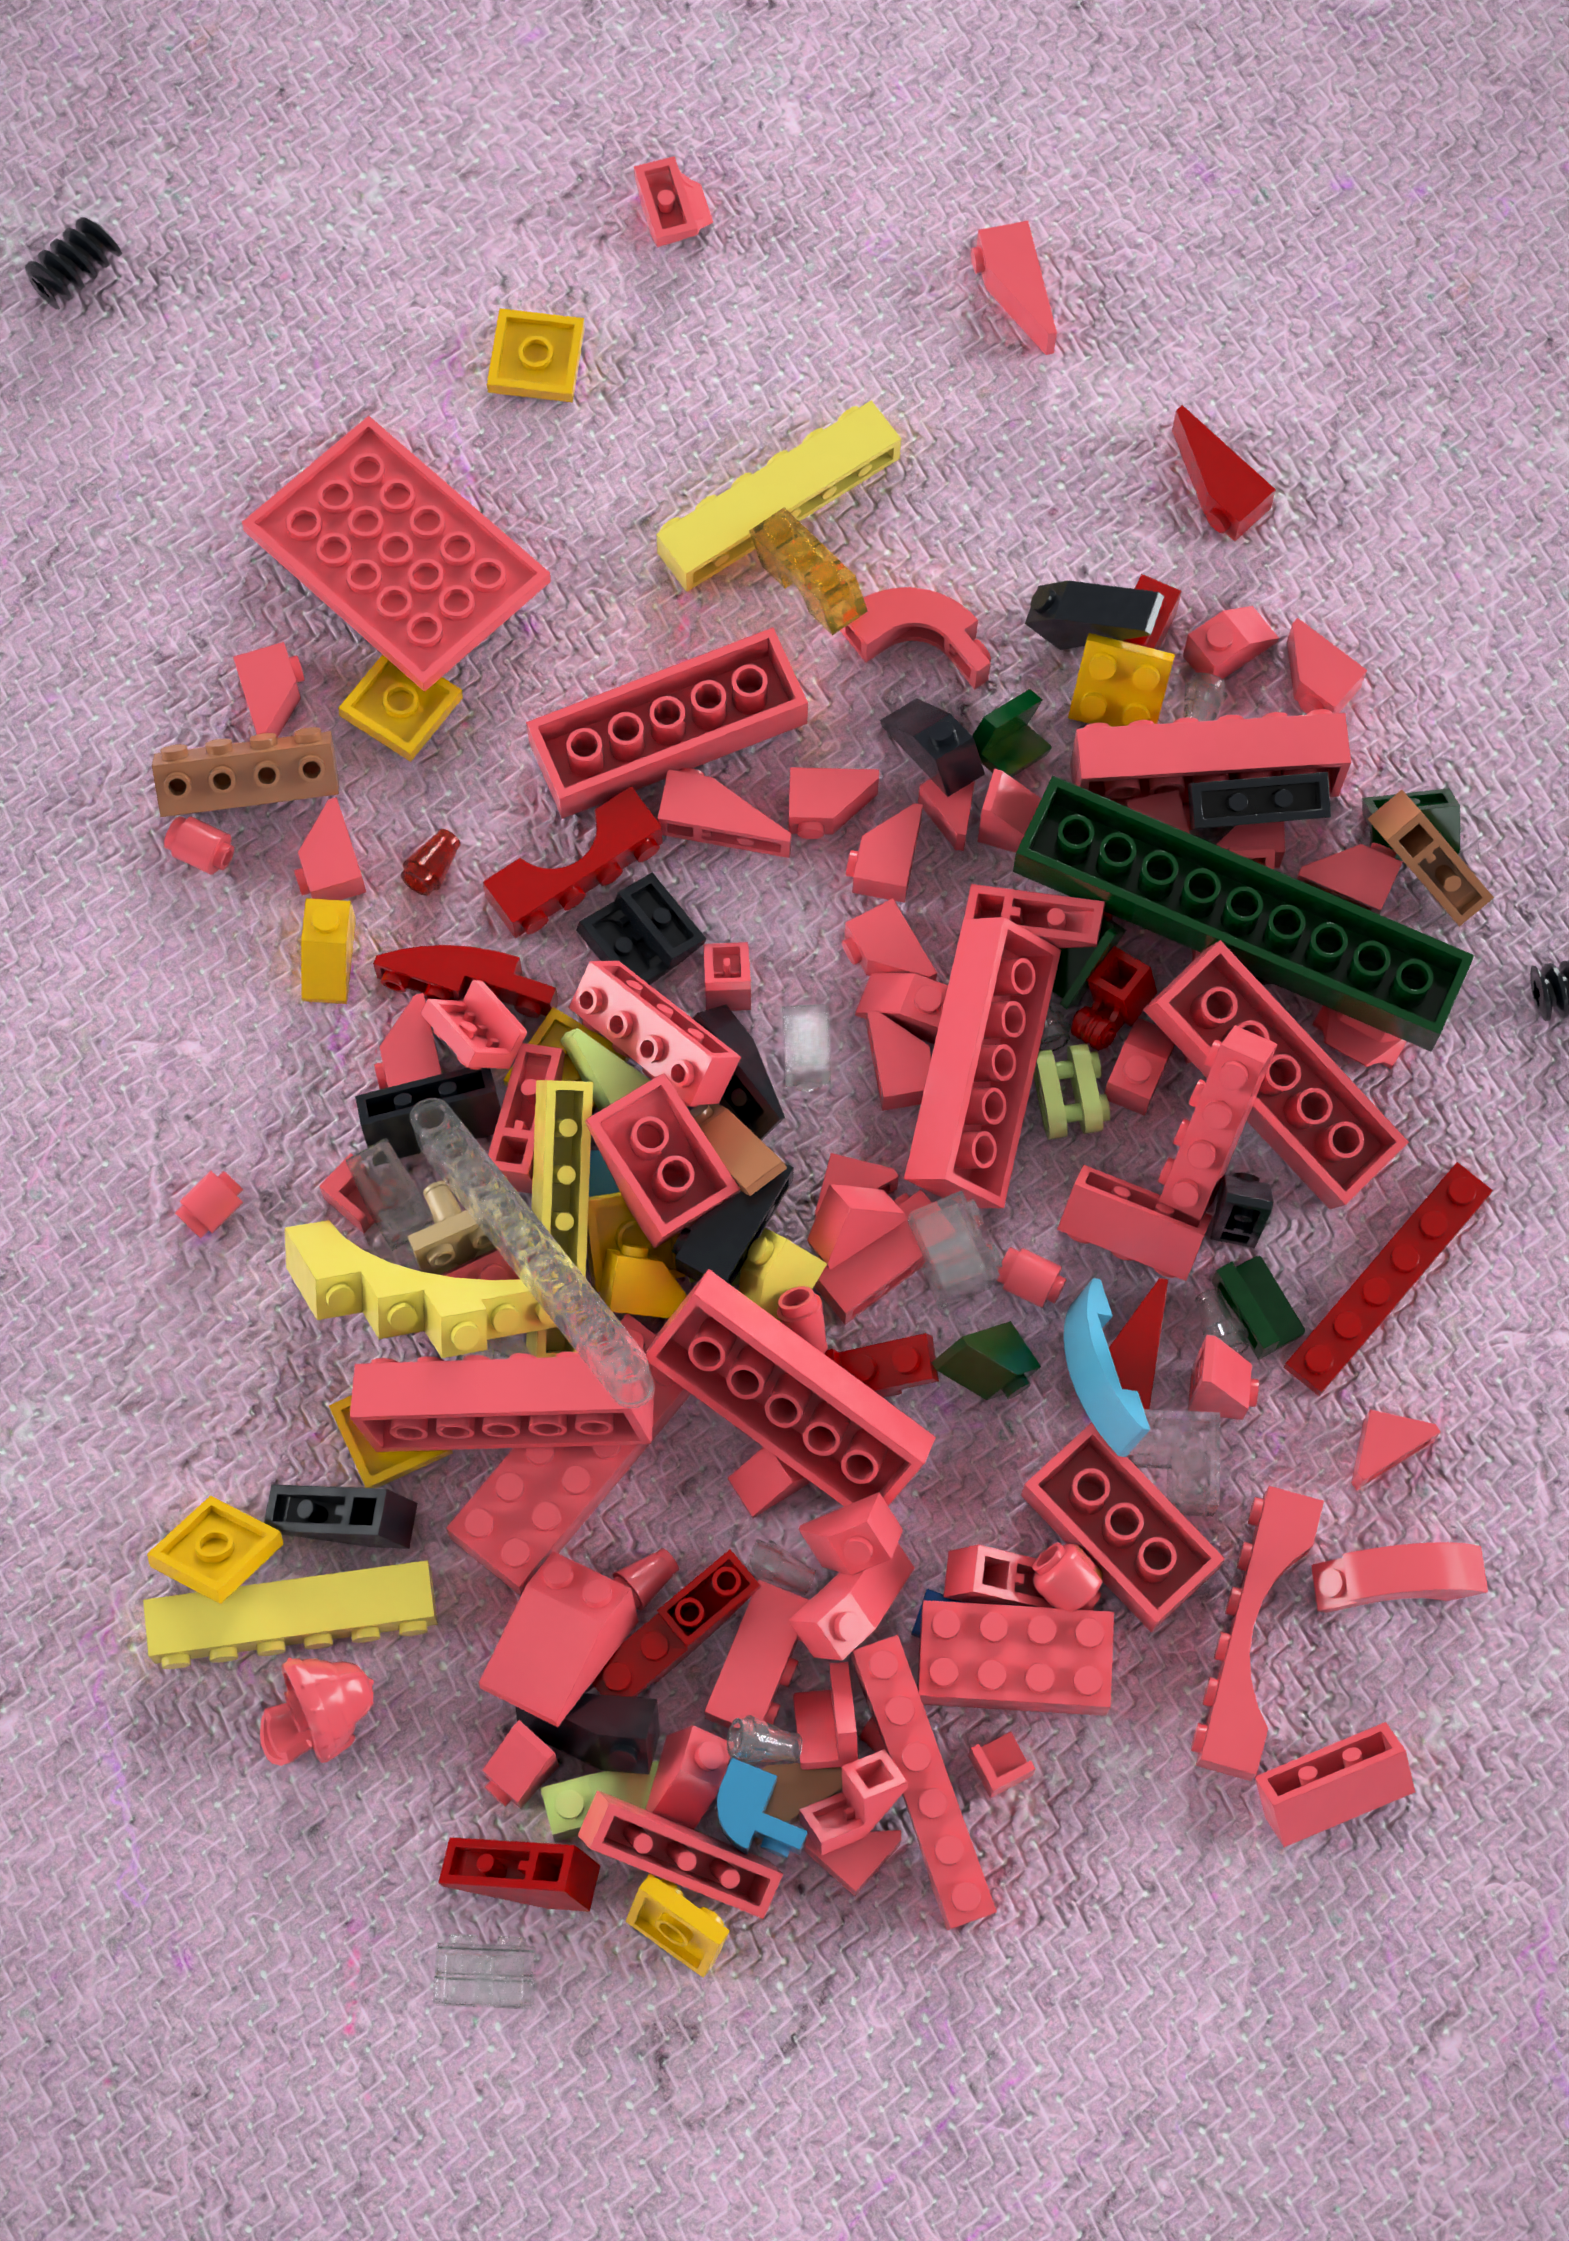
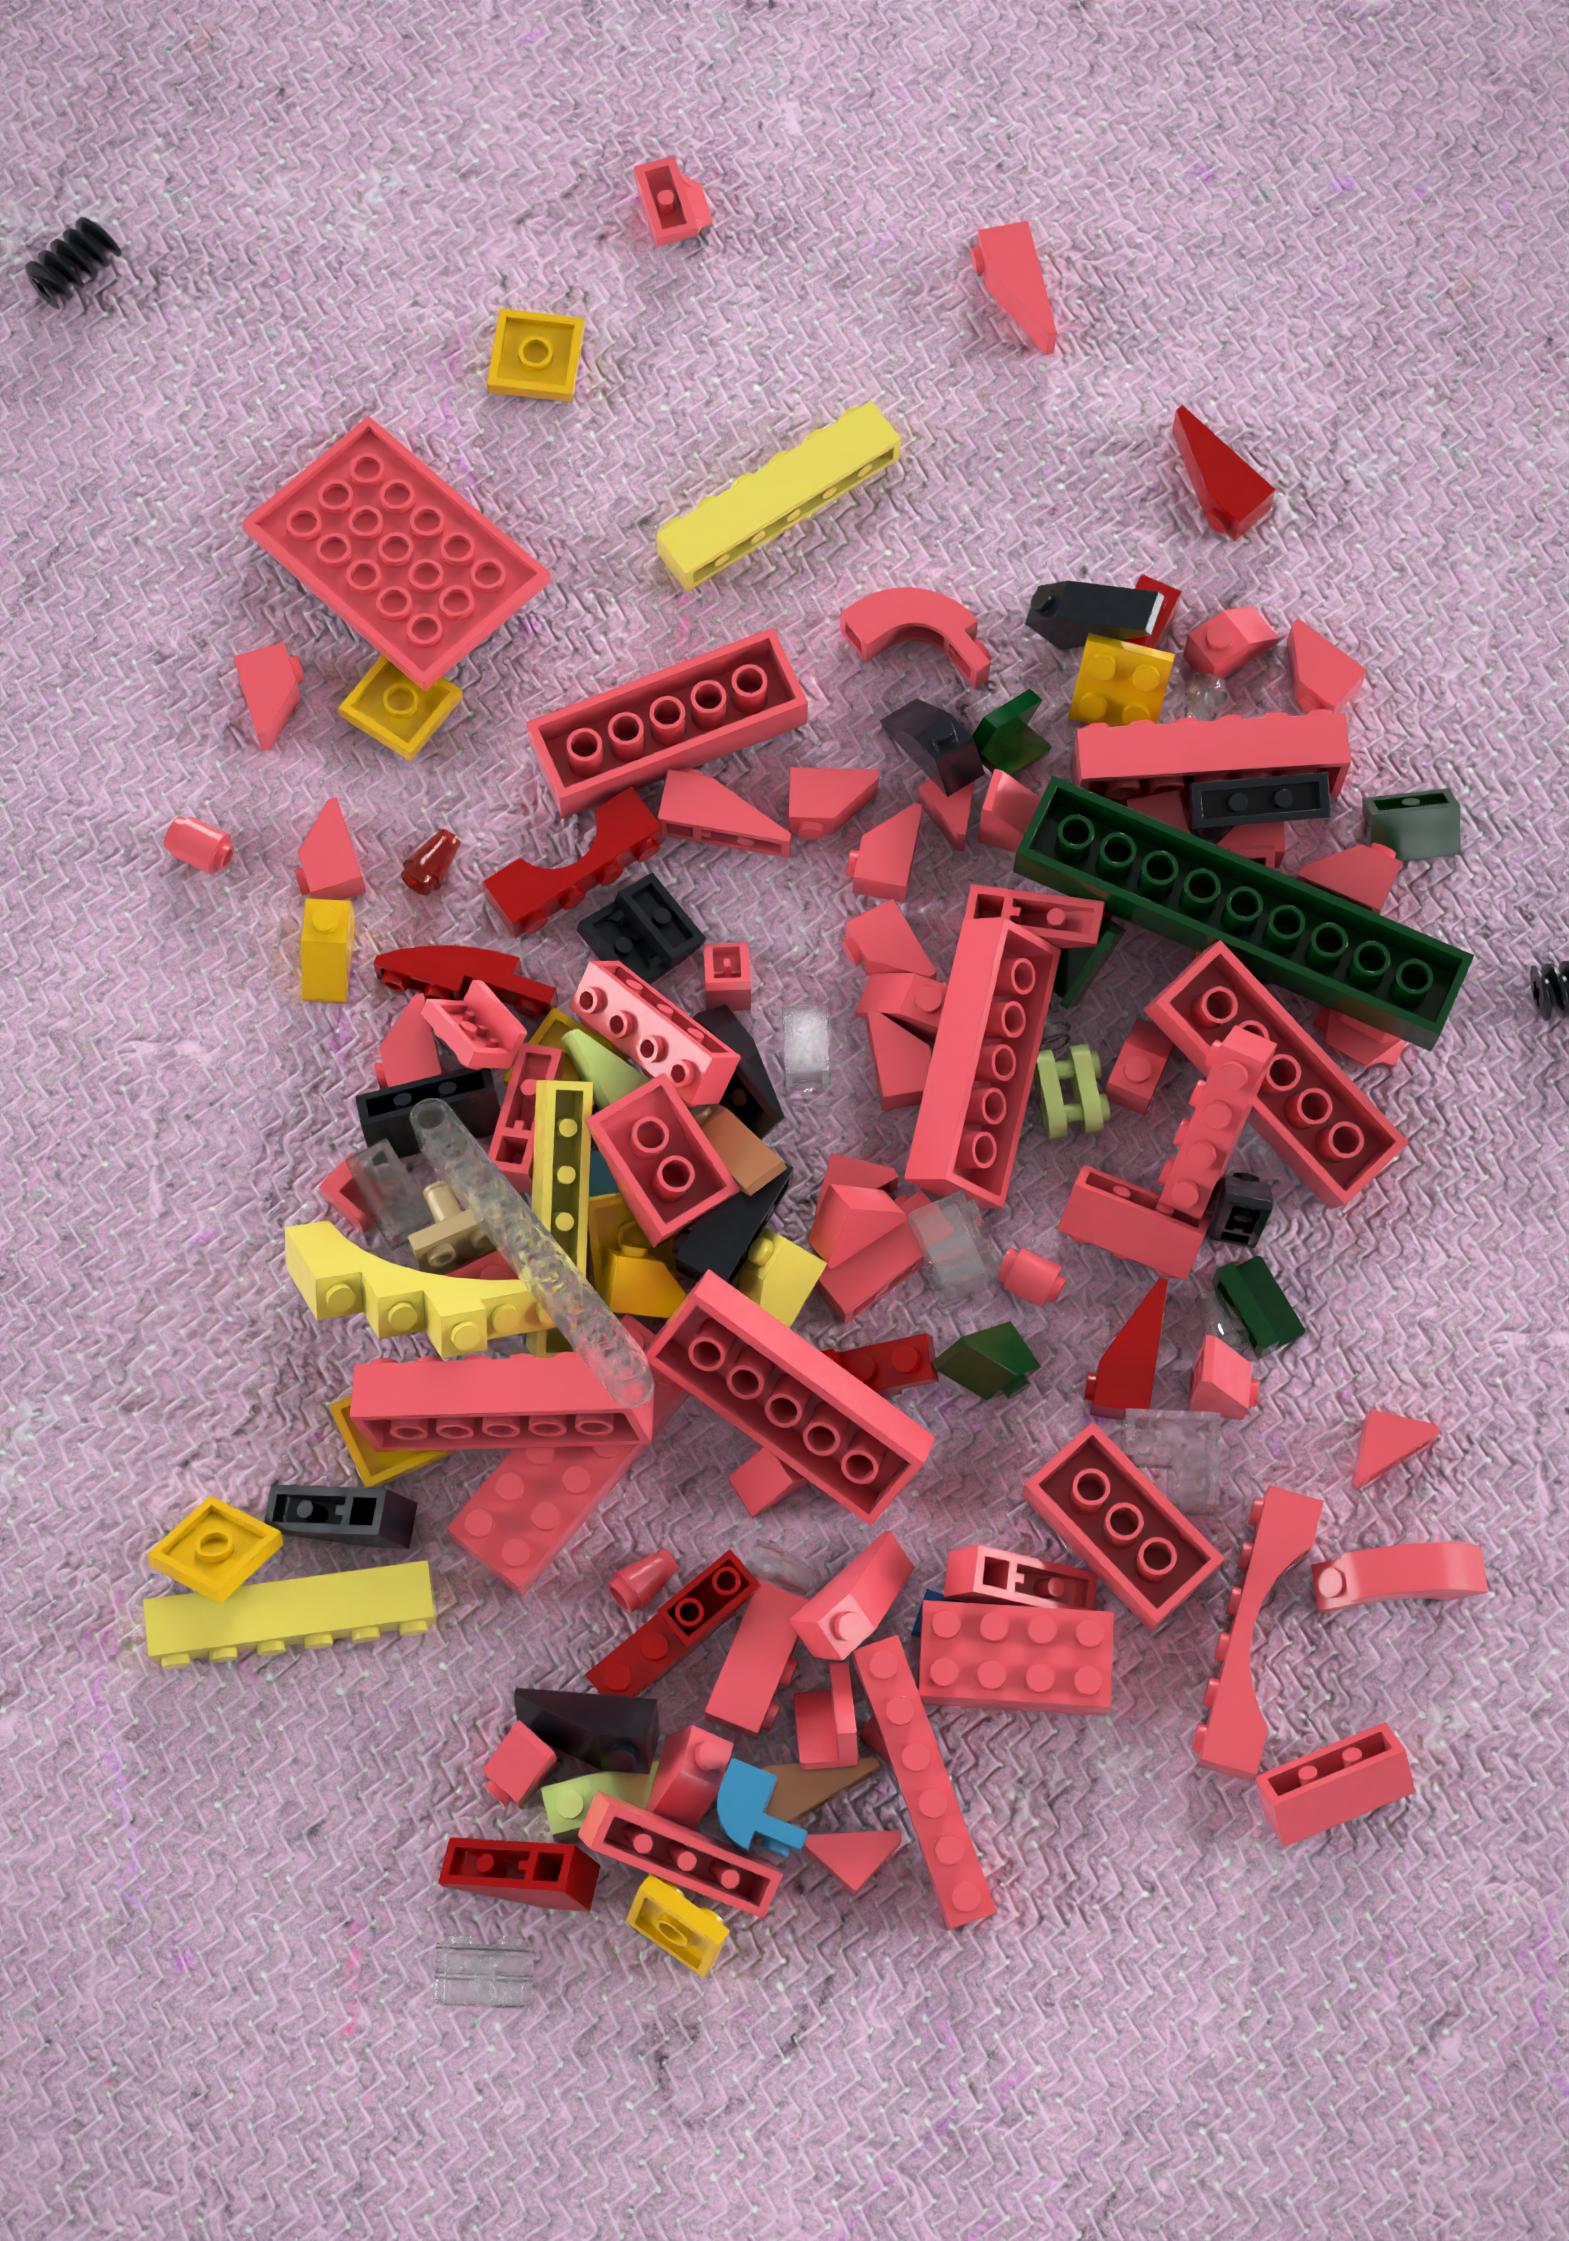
(210, 1203): coral brick -> none
(245, 772): nougat brick -> none
(319, 1710): coral head -> none
(559, 1638): coral slope -> none
(759, 1741): clear cone -> none
(798, 557): clear yellow arch -> none
(803, 1314): coral cone -> none
(854, 1535): coral slope -> none
(867, 1794): coral slope -> none
(1000, 1764): coral panel -> none
(1067, 1577): coral head -> none
(1112, 1410): medium azure slope -> none
(1120, 993): red brick -> none
(1387, 1279): red plate -> none
(1430, 857): nougat slope -> none

